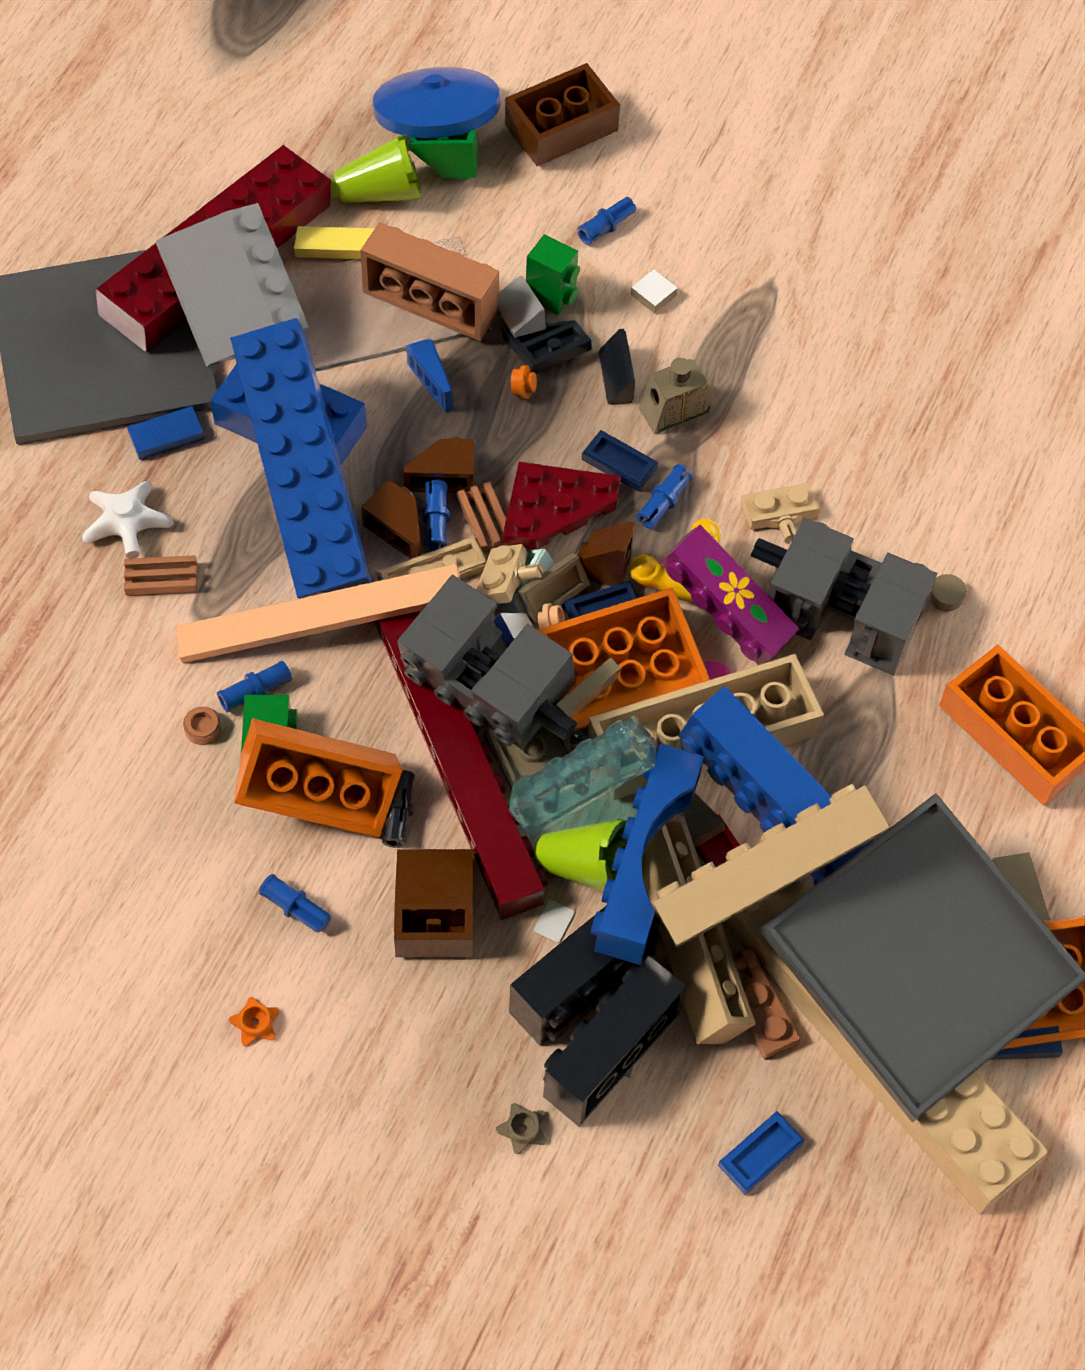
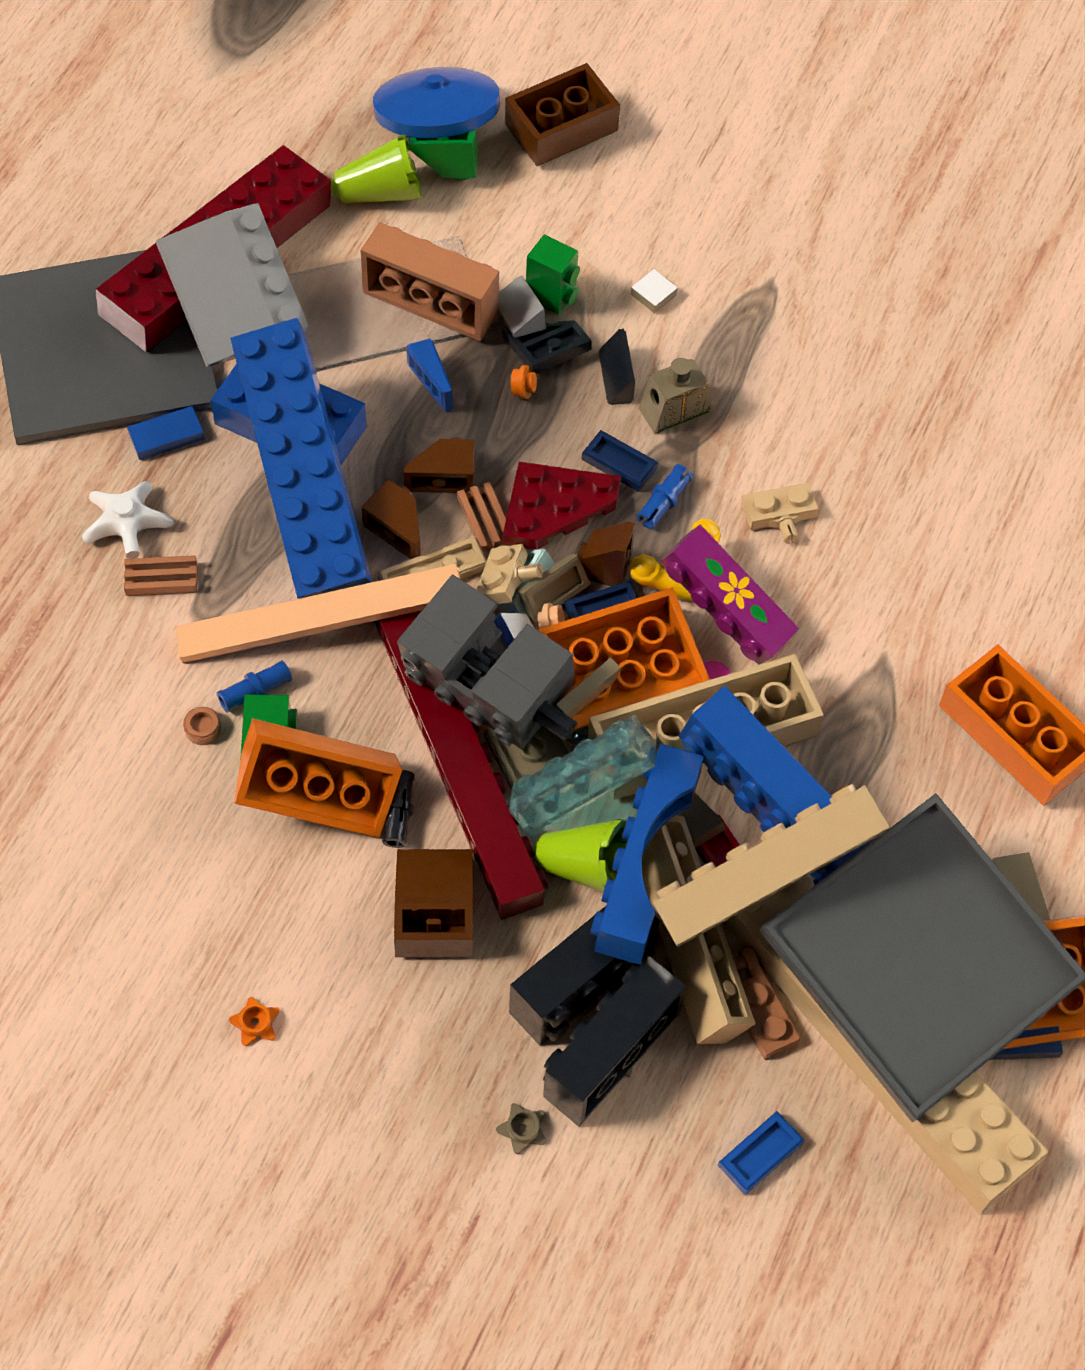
(294, 903): blue axle -> none
(330, 242): light yellow tile -> none
(435, 515): blue pin -> none
(554, 921): white sticker -> none
(605, 220): blue axle -> none
(826, 574): dark grey piece -> none
(948, 592): dark tan tile -> none

